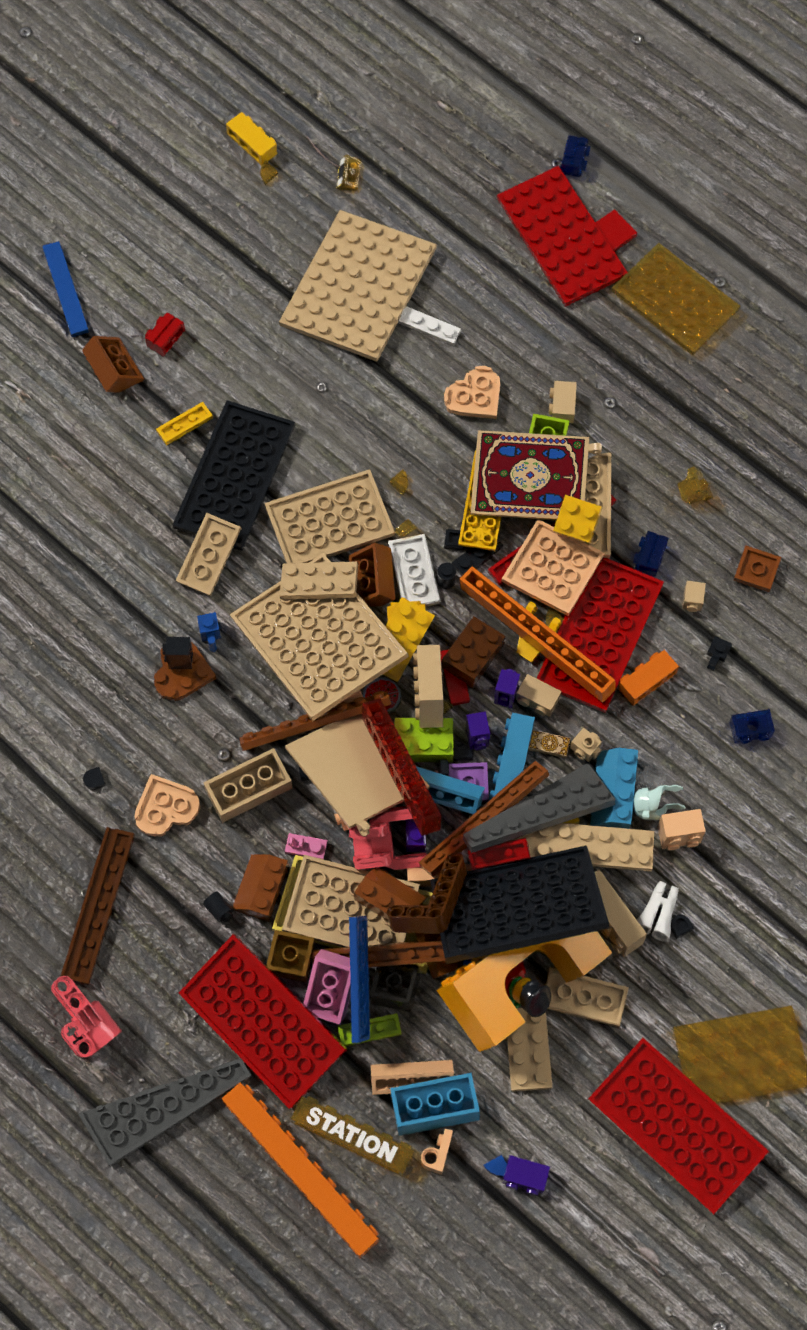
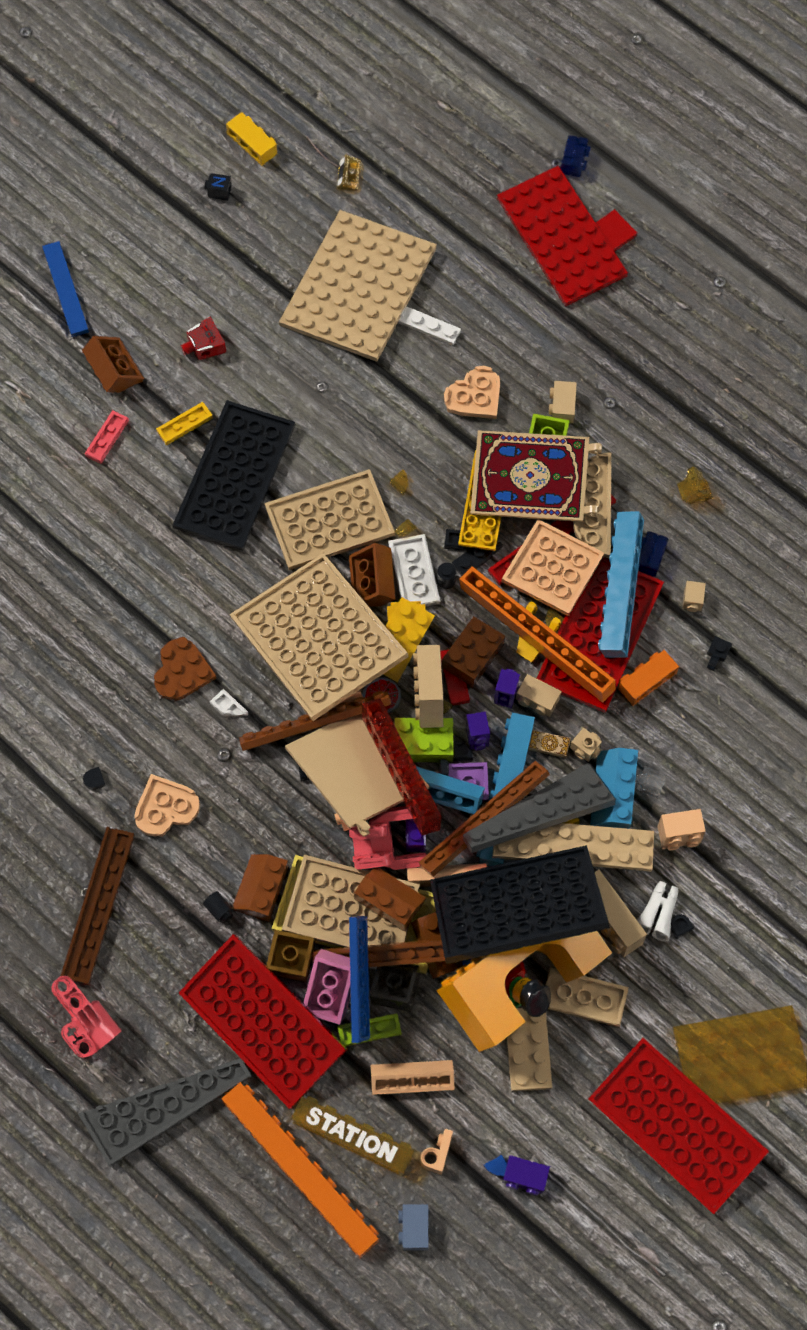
(106, 437): none -> coral tile
(164, 334): red brick -> none
(178, 652): black brick -> none
(204, 340): none -> red torso
(208, 554): tan plate -> none
(209, 629): blue brick -> none
(218, 186): none -> black brick
(227, 705): none -> white tile
(248, 785): tan brick -> none
(267, 172): clear yellow tile -> none
(305, 845): bright pink plate -> none
(319, 580): tan plate -> none
(414, 1227): none -> sand blue brick
(435, 1104): dark azure slope -> none
(437, 915): reddish brown beam -> none
(500, 854): red tile -> none
(577, 519): yellow brick -> none
(621, 585): none -> dark azure brick
(647, 802): light aqua hair -> none
(676, 298): clear yellow plate -> none
(757, 568): dark orange plate -> none
(760, 719): clear blue brick -> none

